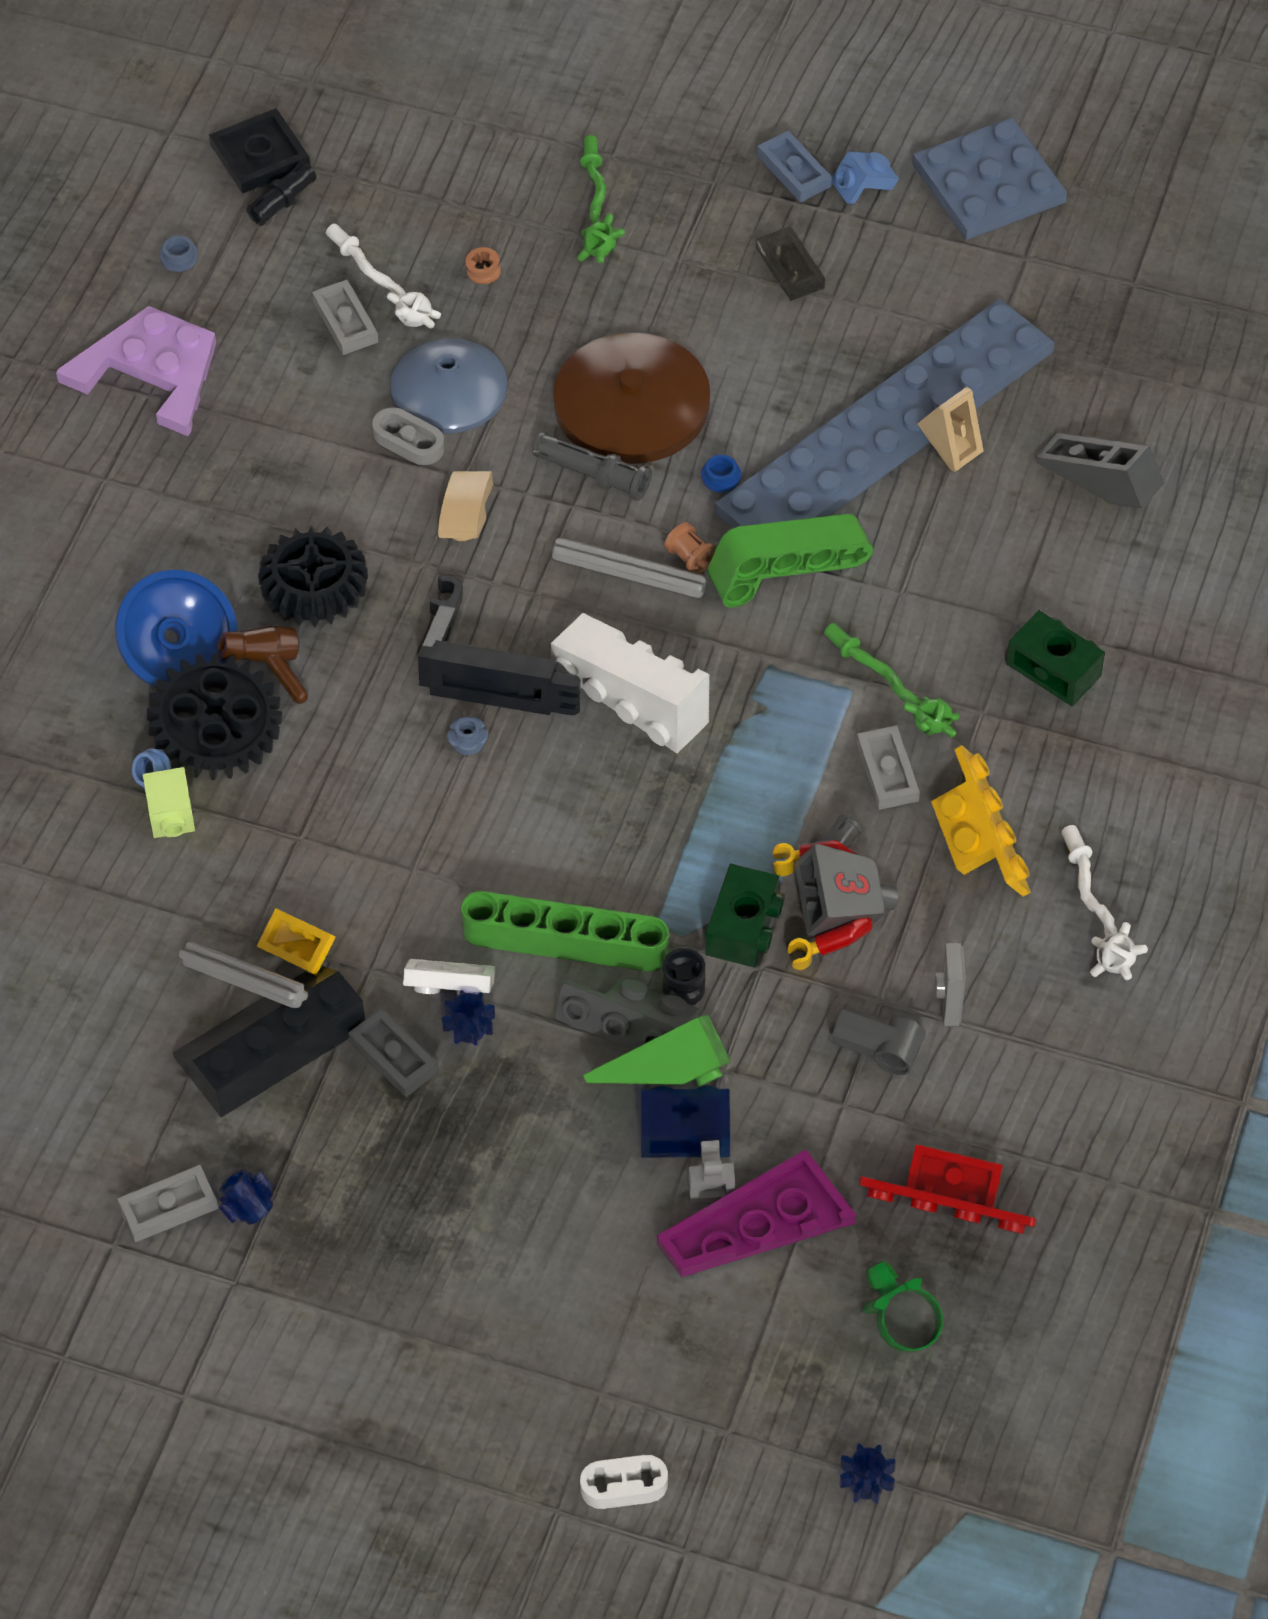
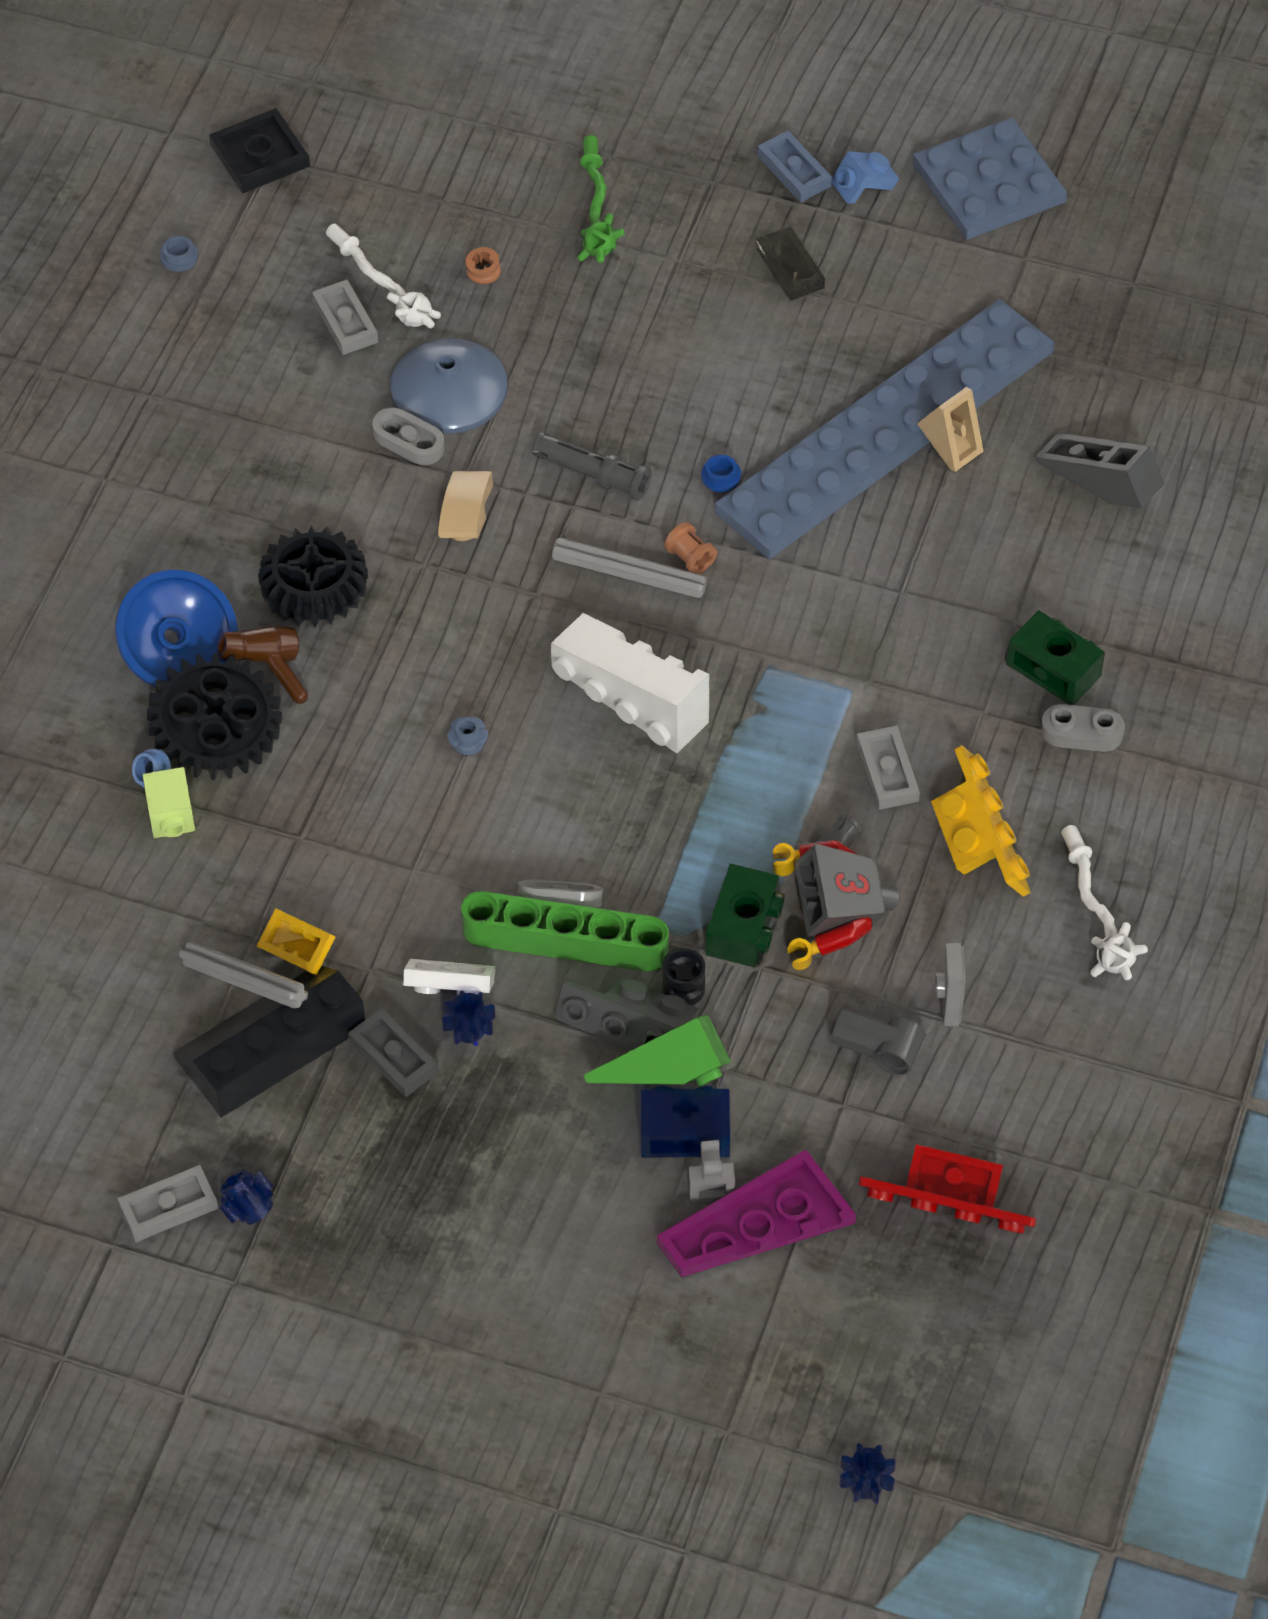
(155, 350): lavender wing -> none
(281, 193): black pin -> none
(489, 674): black hinge -> none
(562, 892): none -> light grey plate
(623, 1481): white beam -> none
(632, 397): reddish brown dish -> none
(784, 549): bright green beam -> none
(882, 1278): green piece -> none
(930, 715): bright green piece -> none
(1082, 728): none -> light grey plate

